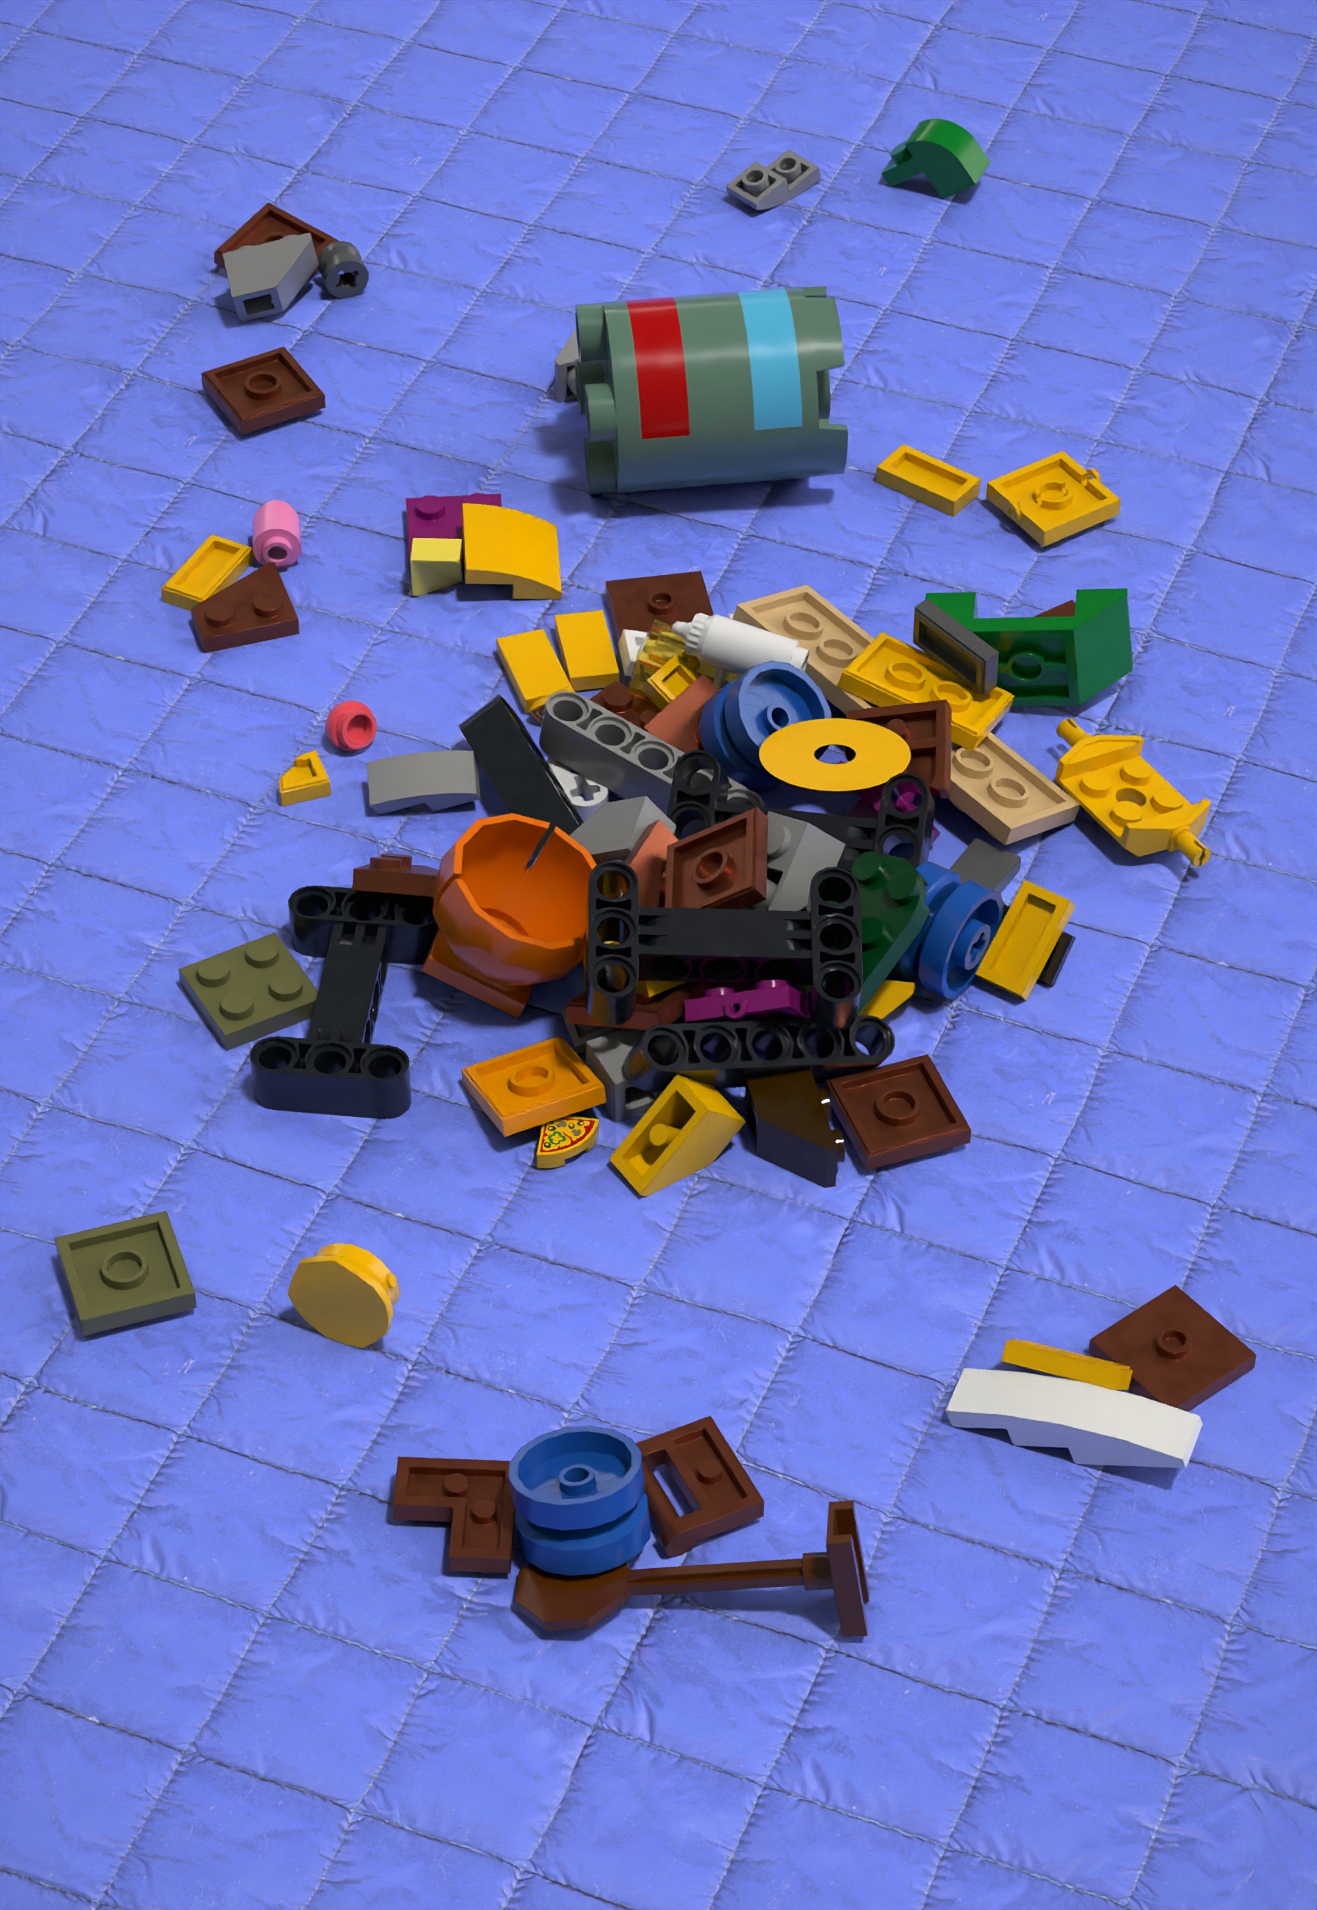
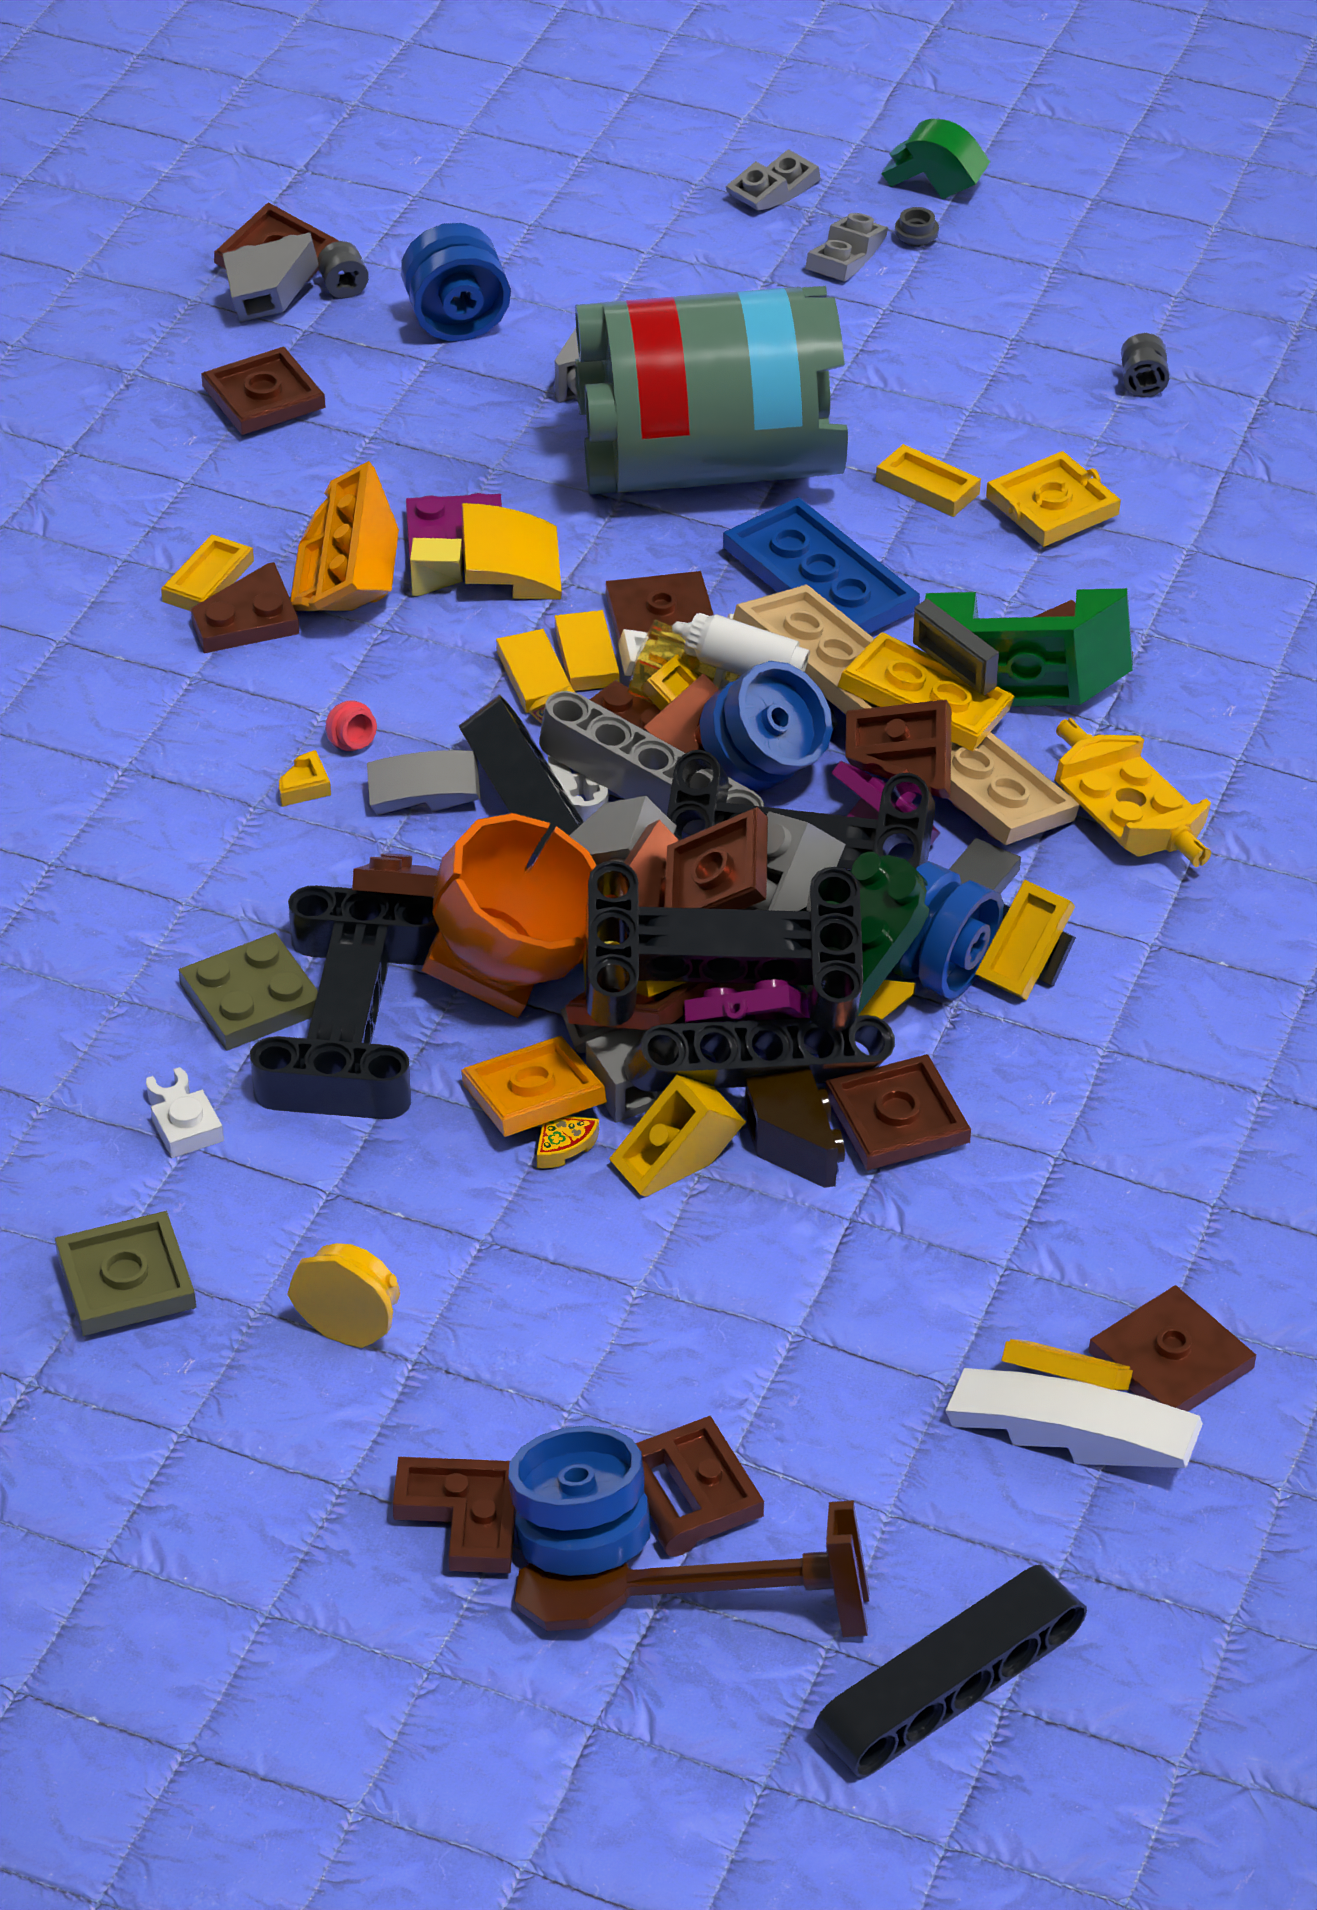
(181, 1117): none -> white plate
(276, 534): bright pink brick -> none
(347, 546): none -> light orange wedge
(455, 282): none -> blue wheel
(791, 758): yellow sticker -> none
(801, 548): none -> blue plate
(848, 247): none -> light grey slope
(917, 226): none -> dark grey plate
(949, 1670): none -> black beam
(1145, 365): none -> dark grey wheel

